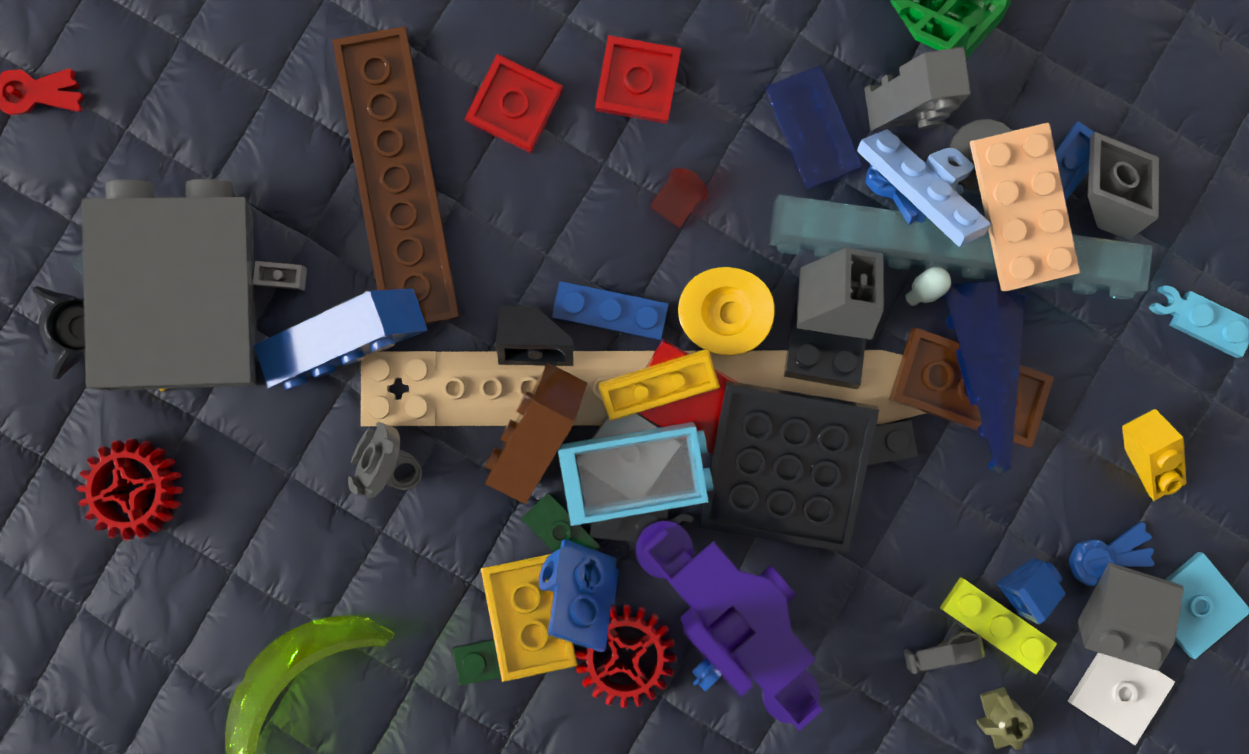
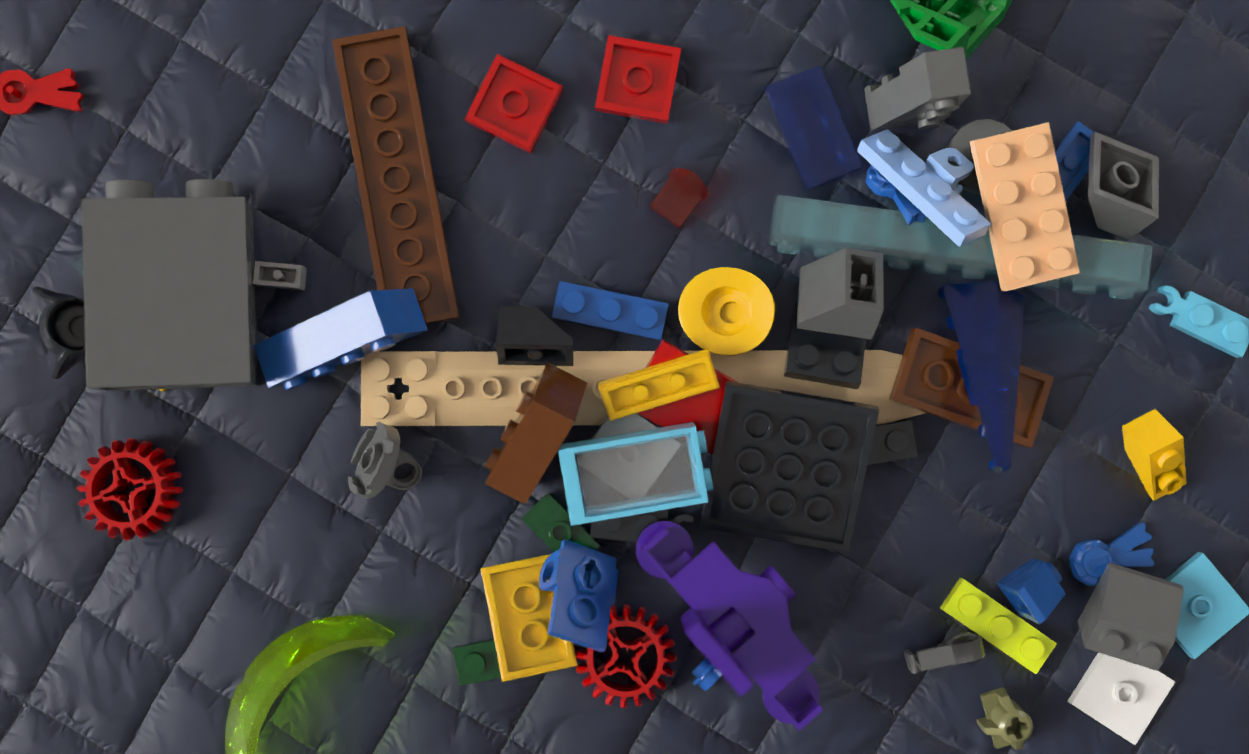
(929, 286): light aqua cylinder -> none

